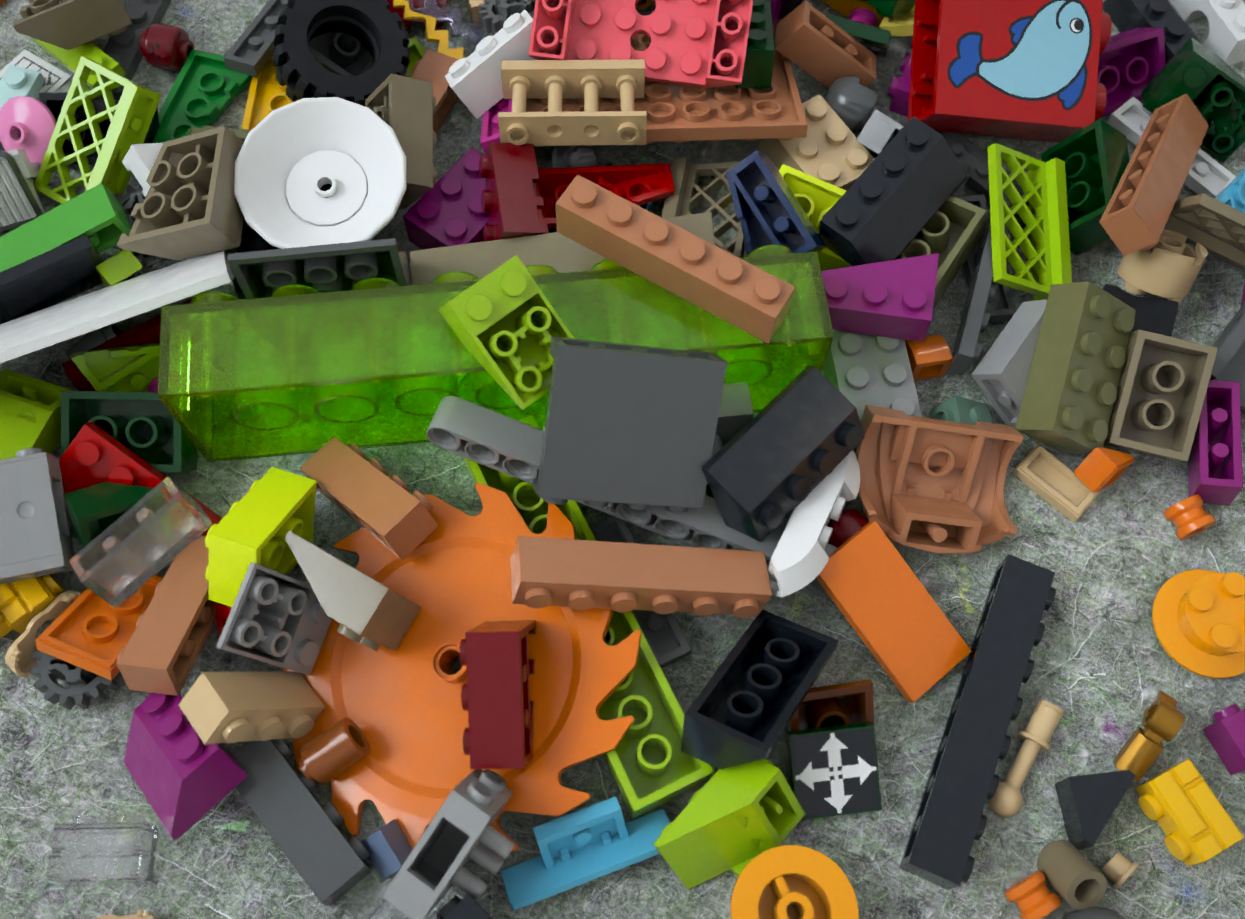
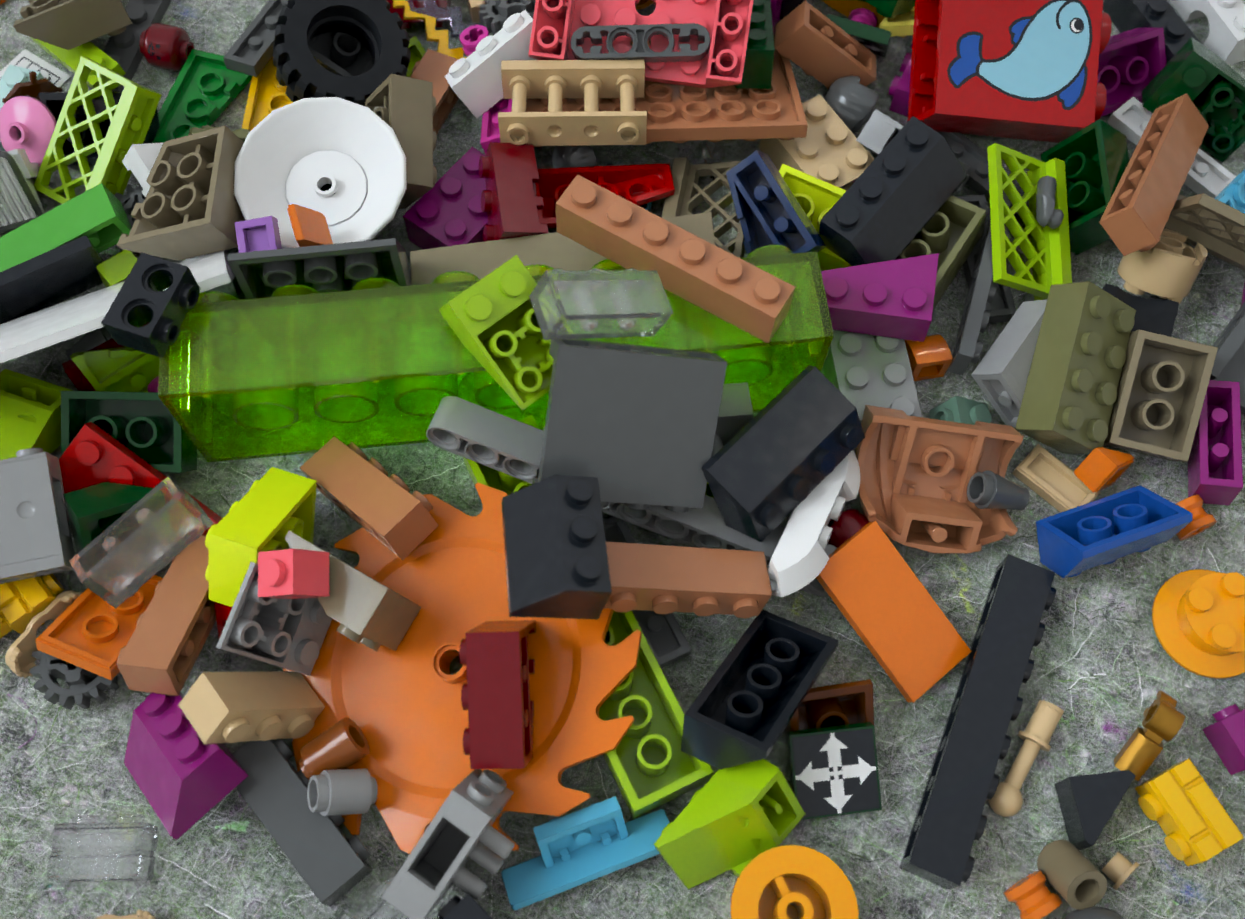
(32, 88): none -> reddish brown piece
(144, 301): none -> black brick
(258, 234): none -> medium lavender panel
(293, 574): none -> coral brick
(309, 226): none -> orange slope
(342, 792): none -> light grey brick
(388, 848): sand blue slope -> none
(471, 37): none -> dark pink bush
(556, 549): none -> black slope
(600, 304): none -> clear brick
(640, 36): none -> dark grey beam
(993, 491): none -> dark grey cone
(1045, 203): none -> dark grey arm
(1107, 530): none -> blue slope

